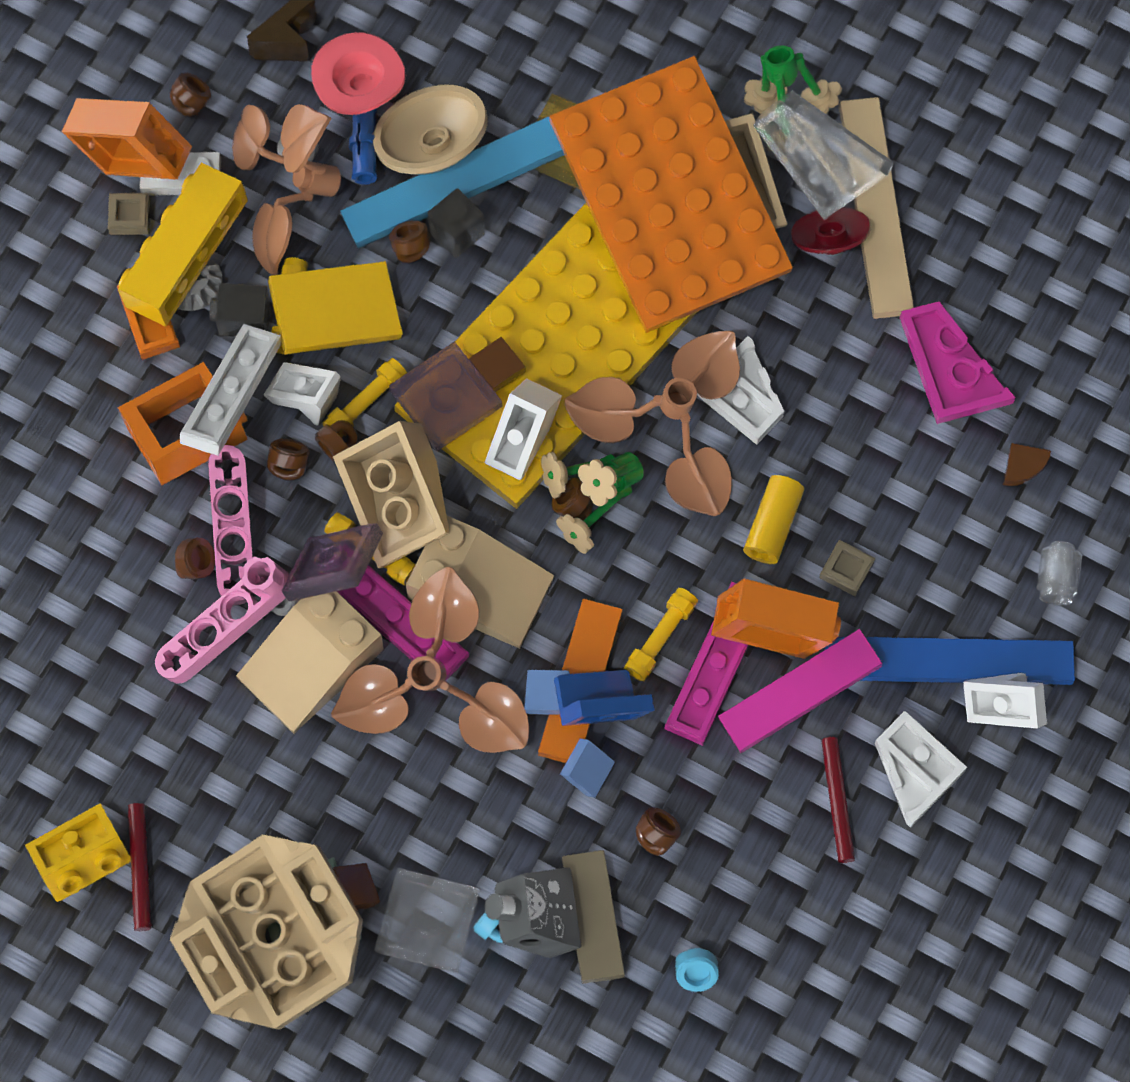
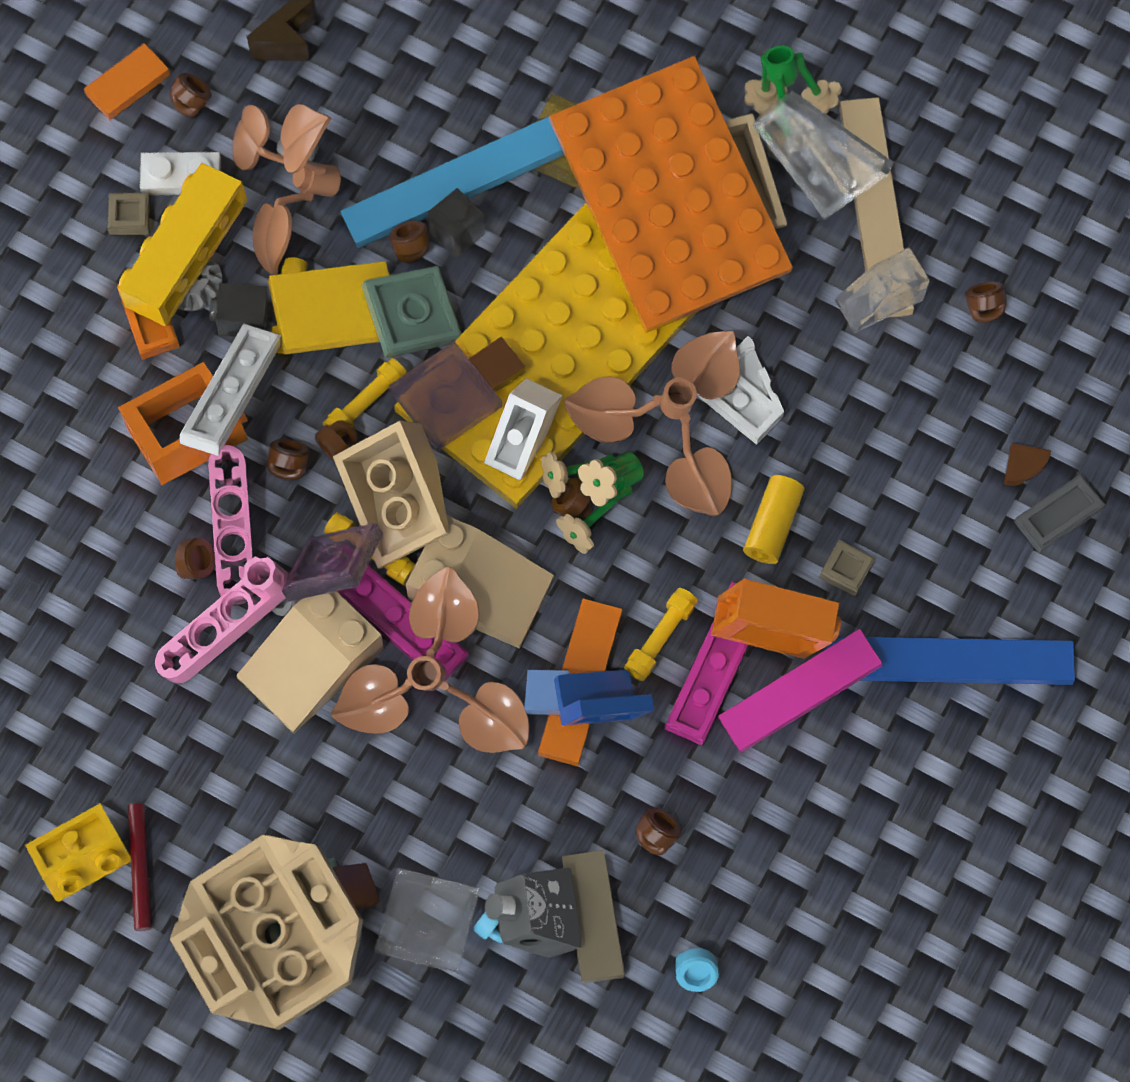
(127, 81): none -> orange tile
(127, 138): orange window -> none
(305, 389): white slope -> none
(357, 73): coral hat -> none
(362, 148): blue pin -> none
(411, 311): none -> sand green tile
(430, 129): tan dish -> none
(587, 768): medium blue tile -> none
(834, 234): dark red dish -> none
(837, 800): dark red bar -> none
(883, 290): none -> clear slope
(916, 766): white wing -> none
(949, 368): dark pink wing -> none
(986, 297): none -> reddish brown tile
(1005, 701): white slope -> none
(1059, 513): none -> dark grey tile
(1059, 573): clear brick -> none

